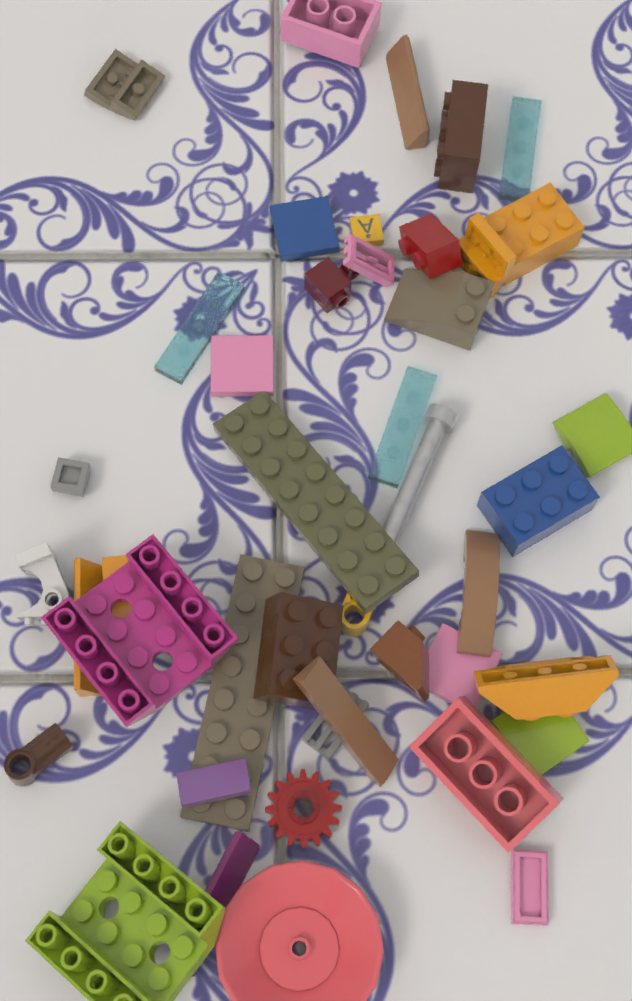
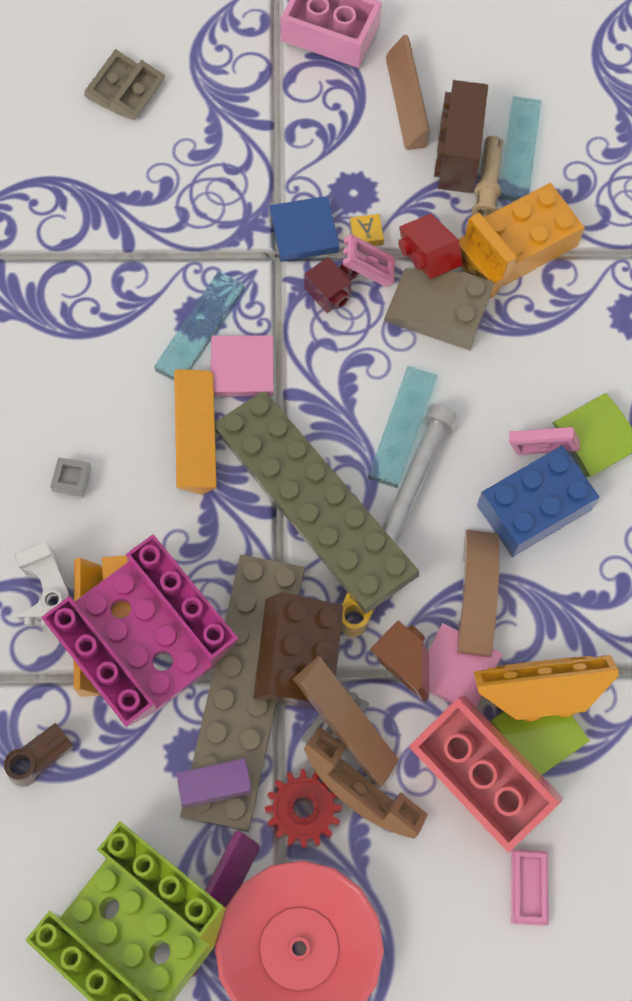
(195, 431): none -> light orange slope
(357, 792): none -> medium nougat slope
(488, 189): none -> tan pin
(544, 440): none -> bright pink tile

